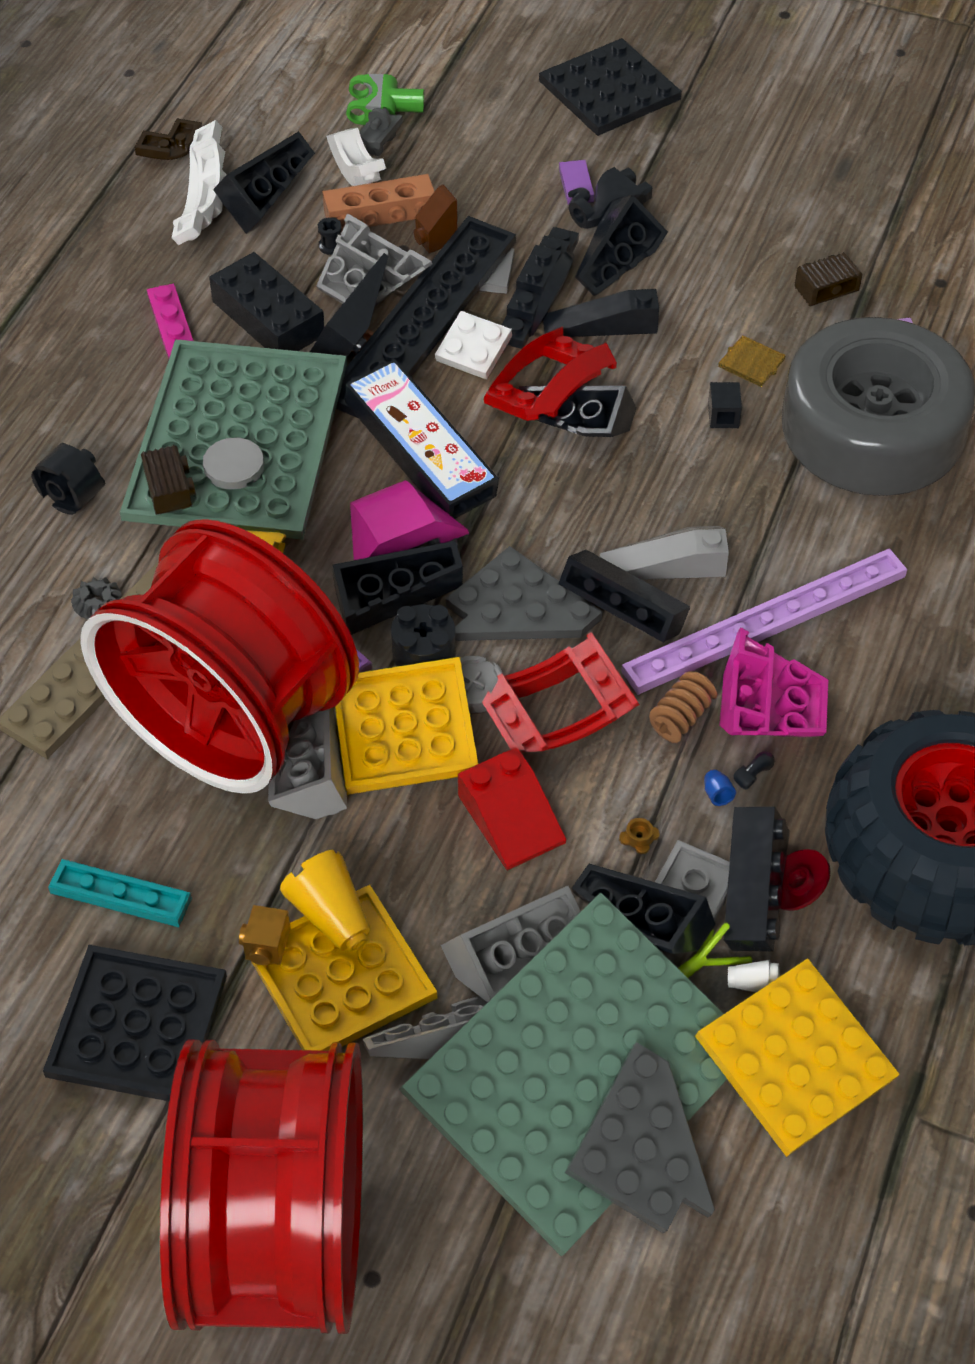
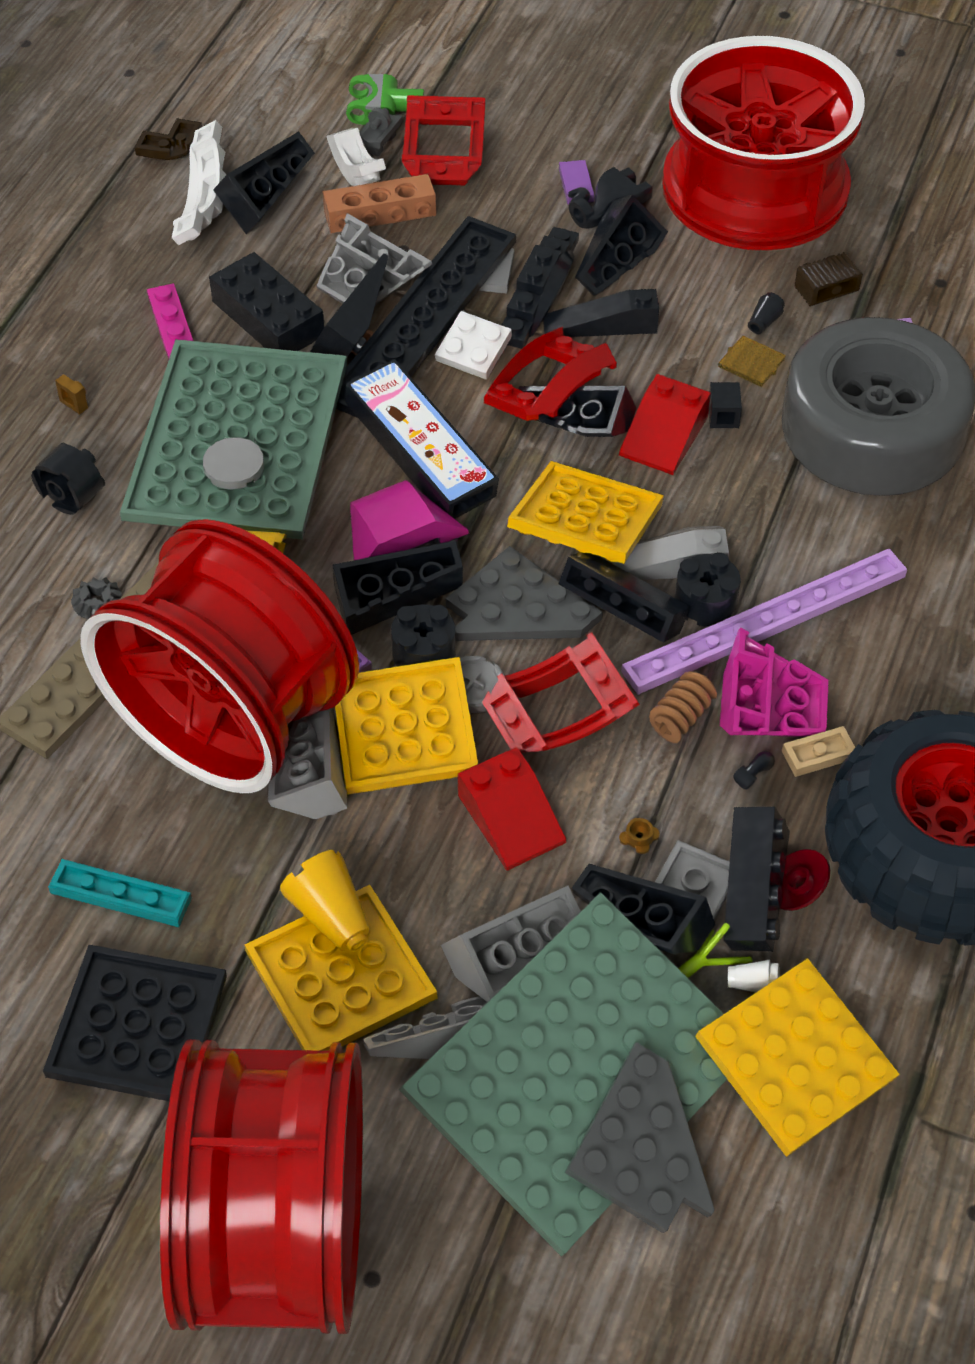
(72, 394): none -> pearl gold plate
(167, 479): dark brown brick -> none
(265, 935): pearl gold brick -> none
(329, 230): black bush -> none
(436, 220): reddish brown slope -> none
(444, 111): none -> red wedge
(586, 512): none -> yellow plate
(610, 86): black plate -> none
(666, 424): none -> red slope
(709, 587): none -> black brick
(719, 788): blue hose -> none
(761, 142): none -> red wheel
(766, 312): none -> black cone
(818, 751): none -> tan plate

